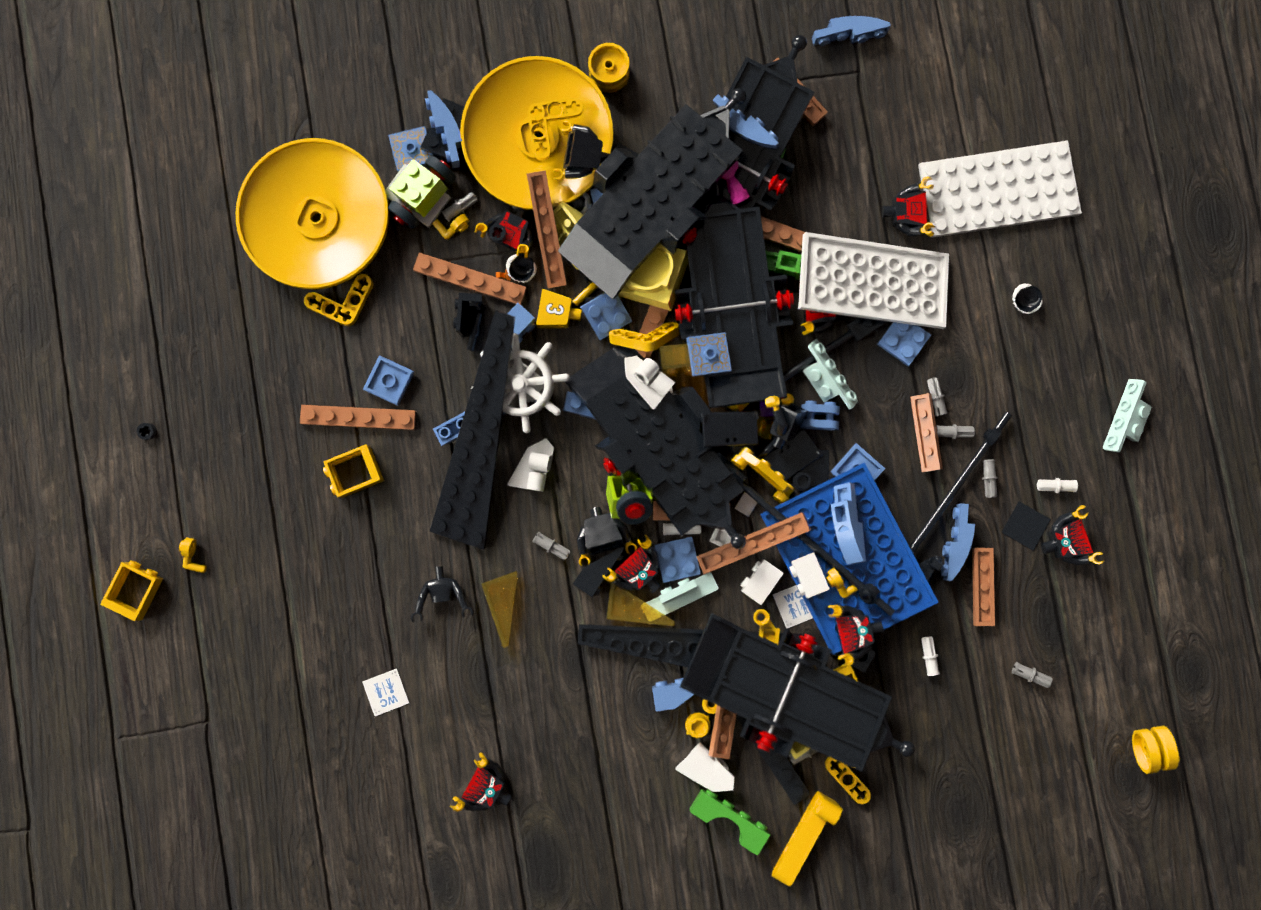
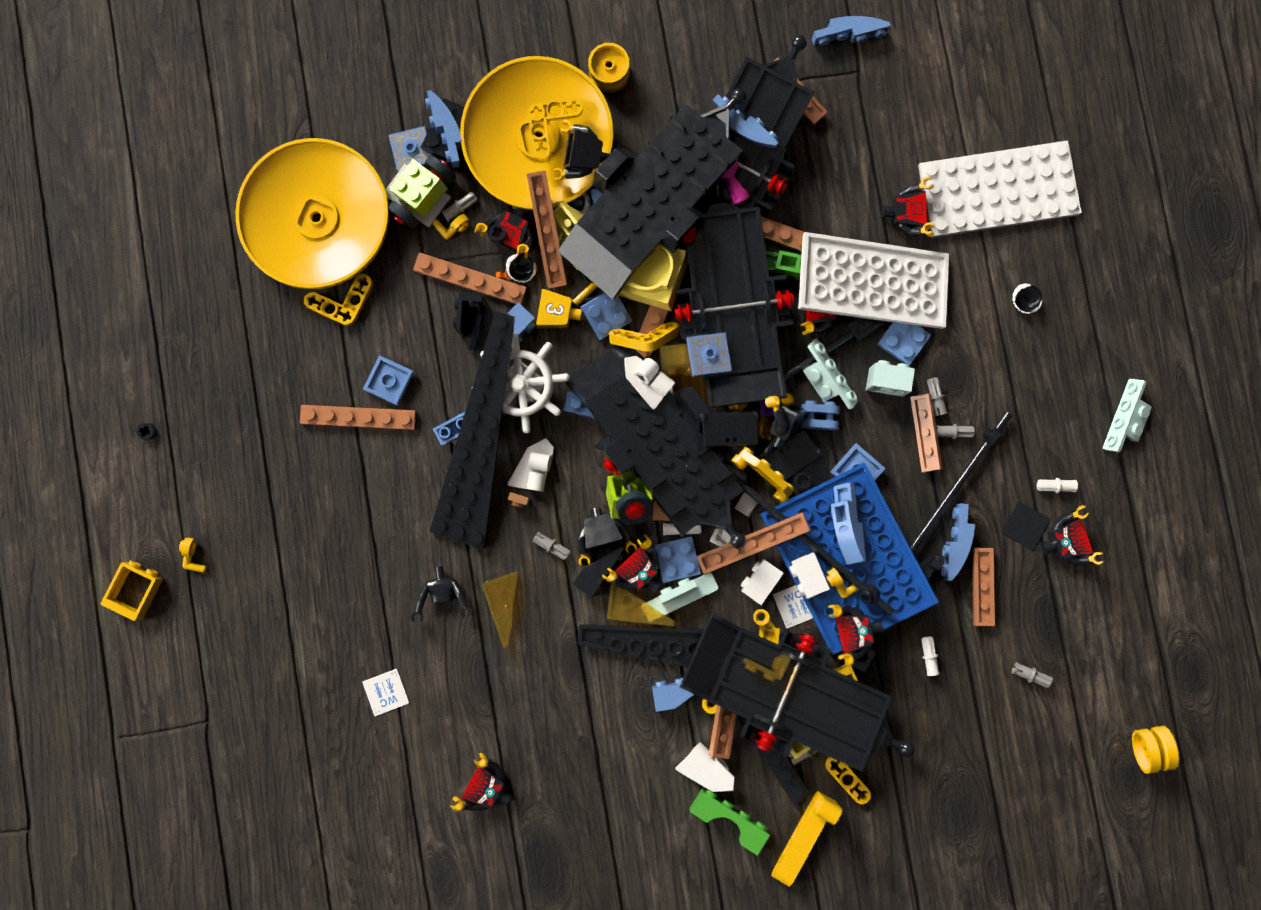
(371, 464): yellow window -> none
(518, 500): none -> medium nougat plate
(697, 725): yellow piece -> none
(779, 664): none -> clear yellow bracket
(890, 378): none -> light aqua brick
(990, 478): light grey axle -> none

